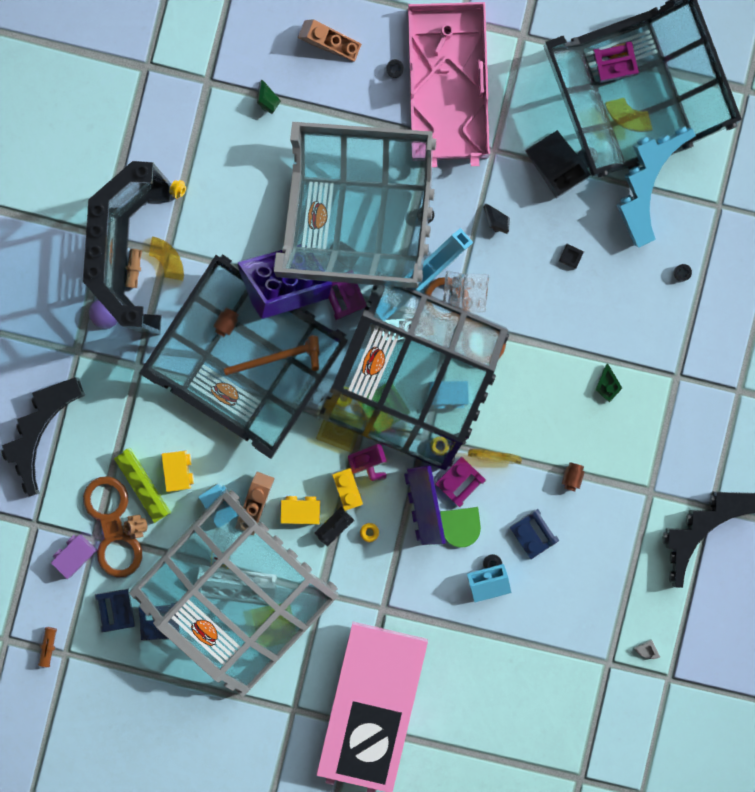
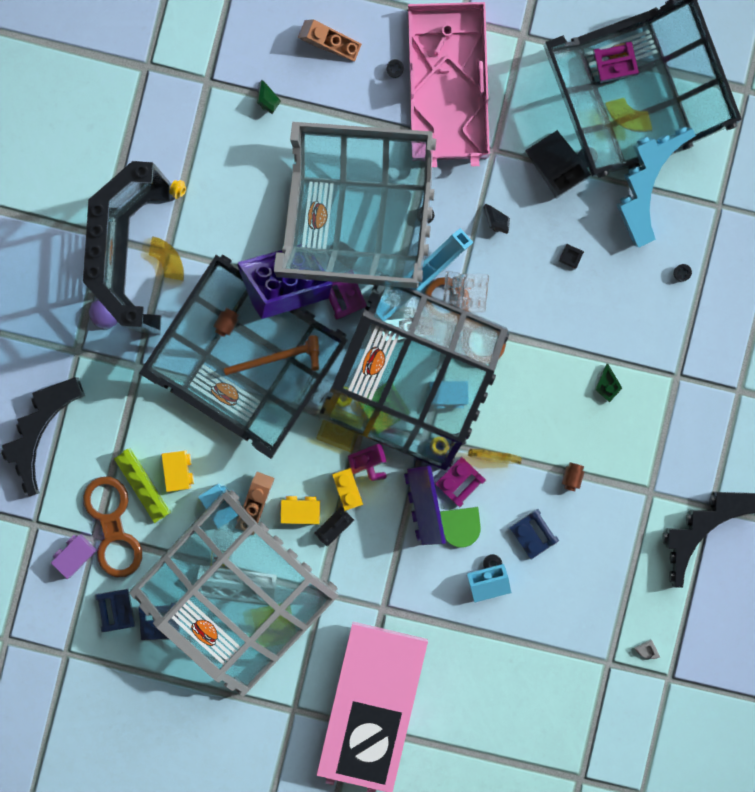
(47, 647): dark orange pin -> none
(133, 268): medium nougat pin -> none
(135, 526): medium nougat gear -> none
(365, 537): yellow plate -> none

